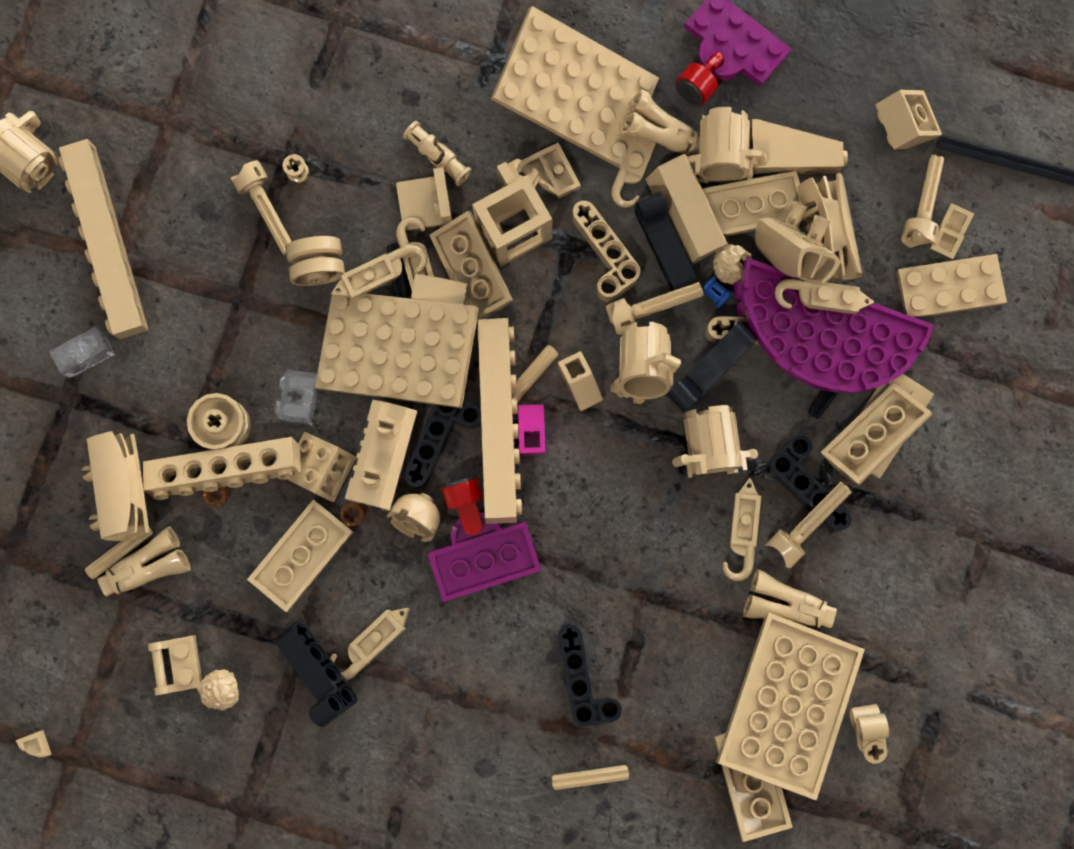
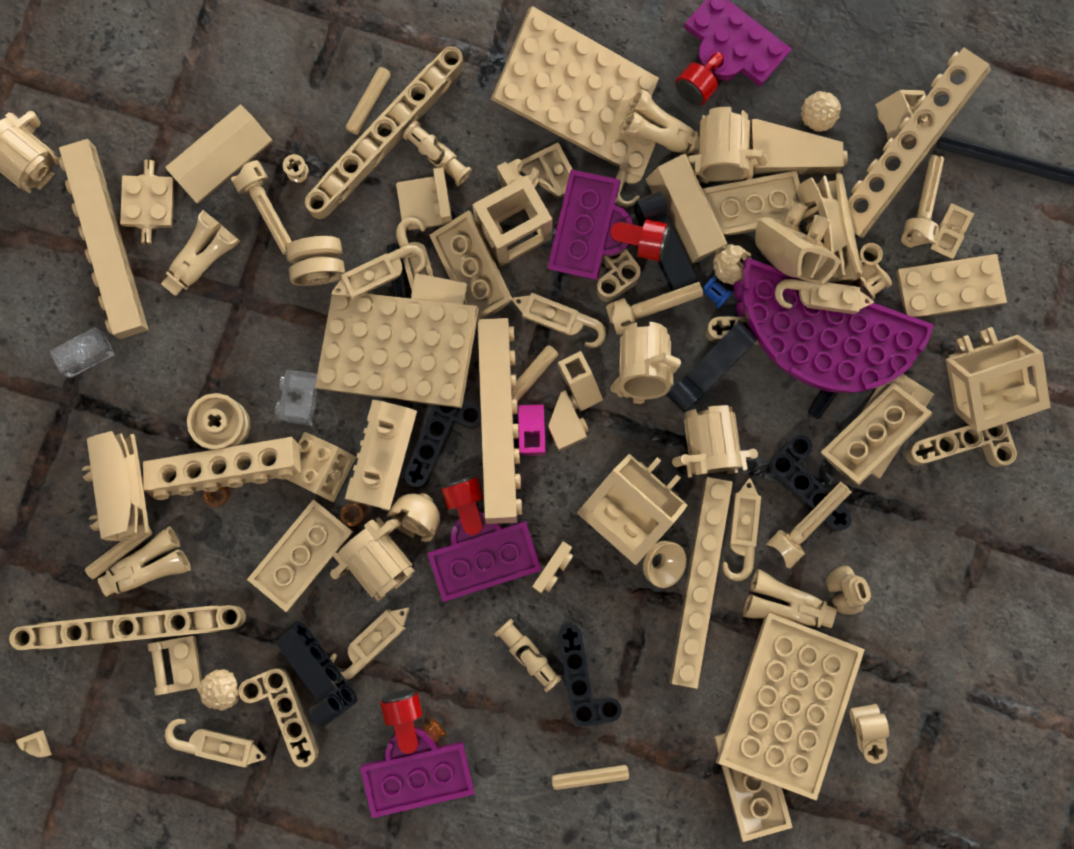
(111, 628): none -> tan beam
(147, 202): none -> tan plate
(190, 262): none -> tan piece
(215, 746): none -> tan plate
(219, 154): none -> tan slope
(284, 718): none -> tan beam
(368, 100): none -> tan axle
(371, 147): none -> tan beam
(374, 559): none -> tan container
(413, 766): none -> magenta plate
(434, 730): none -> clear orange bush
(536, 664): none -> tan piece
(558, 317): none -> tan plate
(559, 560): none -> tan plate
(565, 425): none -> tan slope
(596, 227): none -> magenta plate
(633, 508): none -> tan piece
(671, 565): none -> tan piece
(700, 582): none -> tan brick
(820, 111): none -> tan piece
(854, 588): none -> tan piece
(871, 272): none -> tan piece
(958, 445): none -> tan beam
(975, 72): none -> tan brick
(993, 380): none -> tan piece

